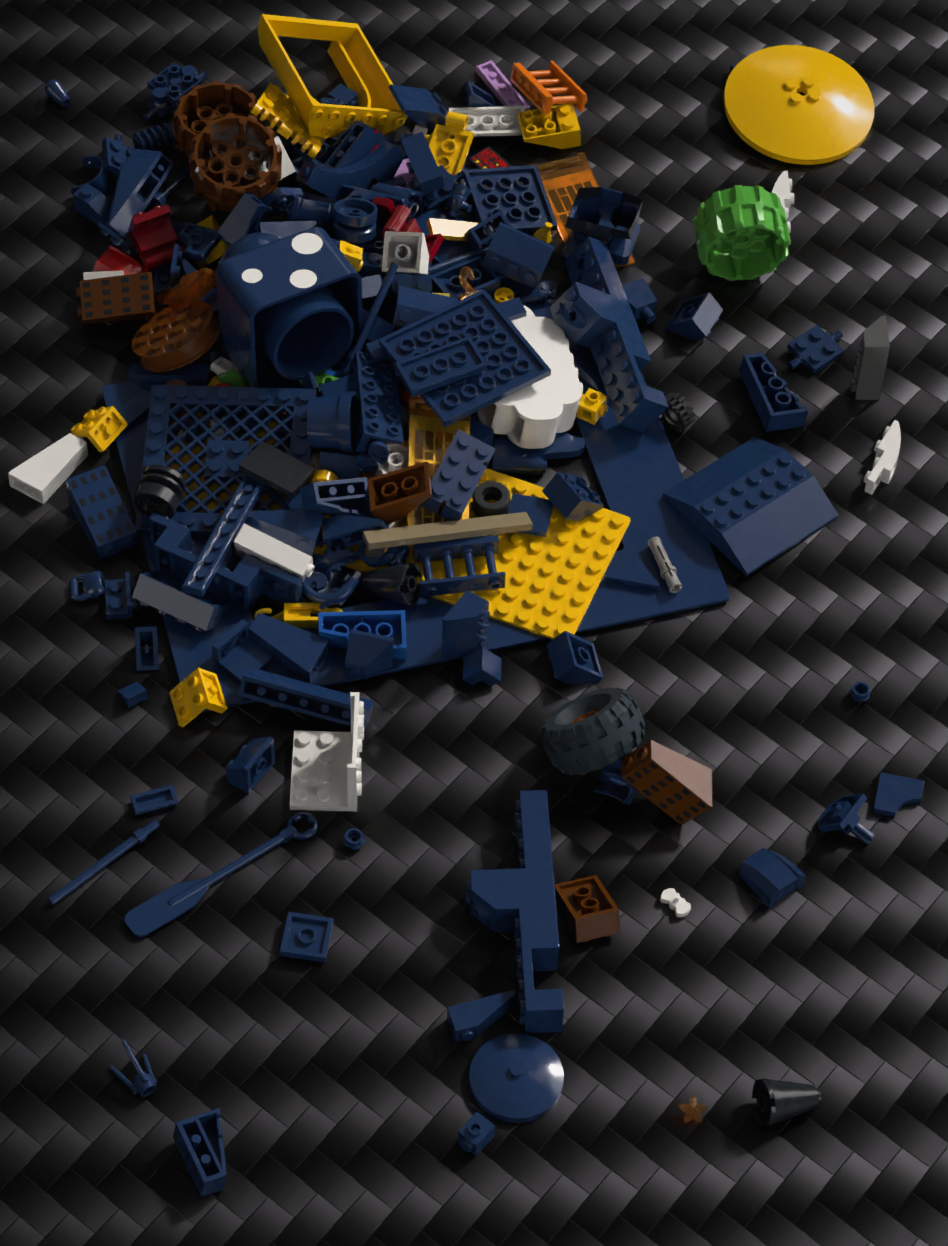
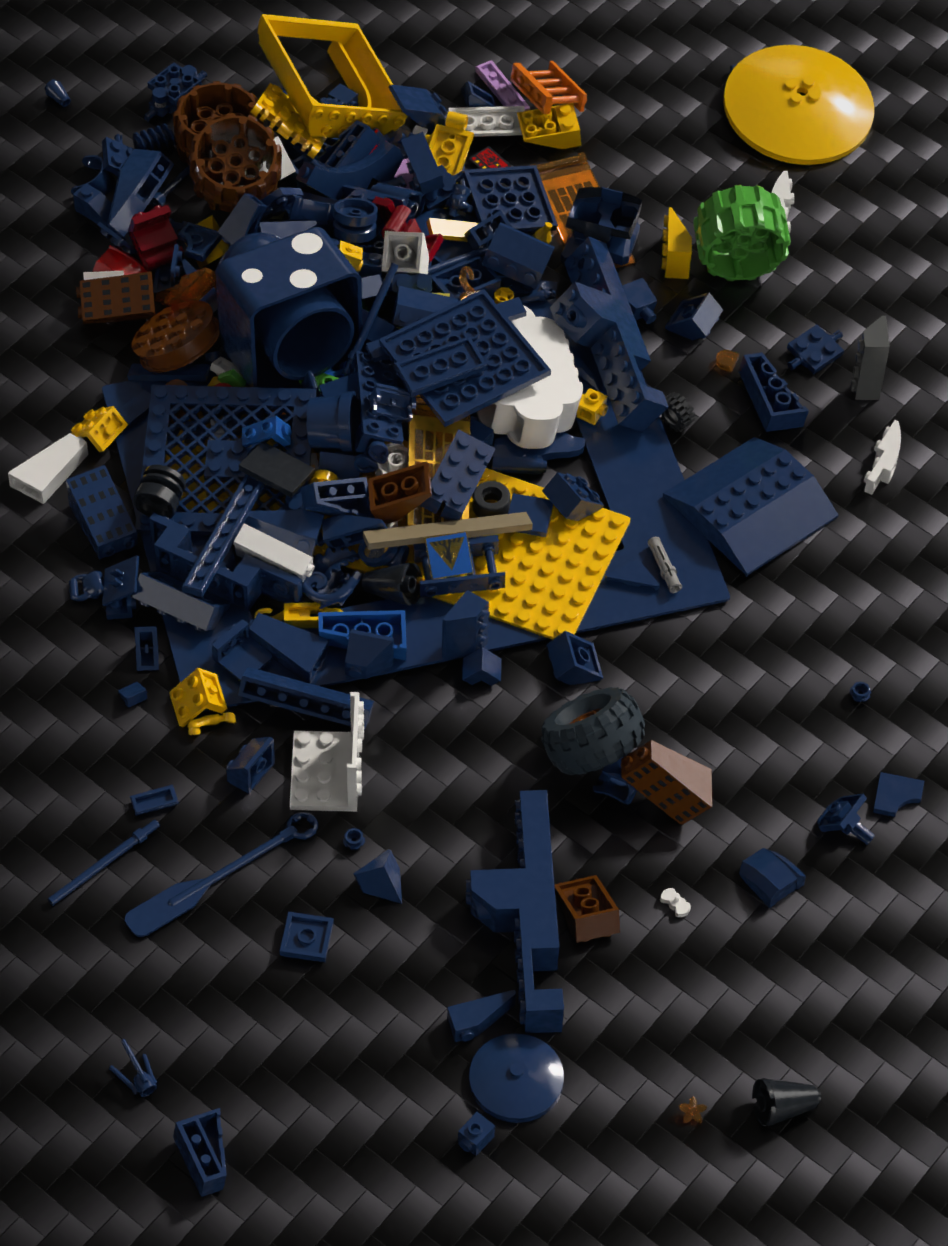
(120, 580): none -> dark blue piece
(215, 719): none -> yellow arm
(266, 429): none -> blue bracket
(381, 878): none -> dark blue slope
(392, 402): none -> dark blue hinge
(449, 555): none -> piece
(677, 247): none -> yellow slope
(727, 359): none -> clear orange tile

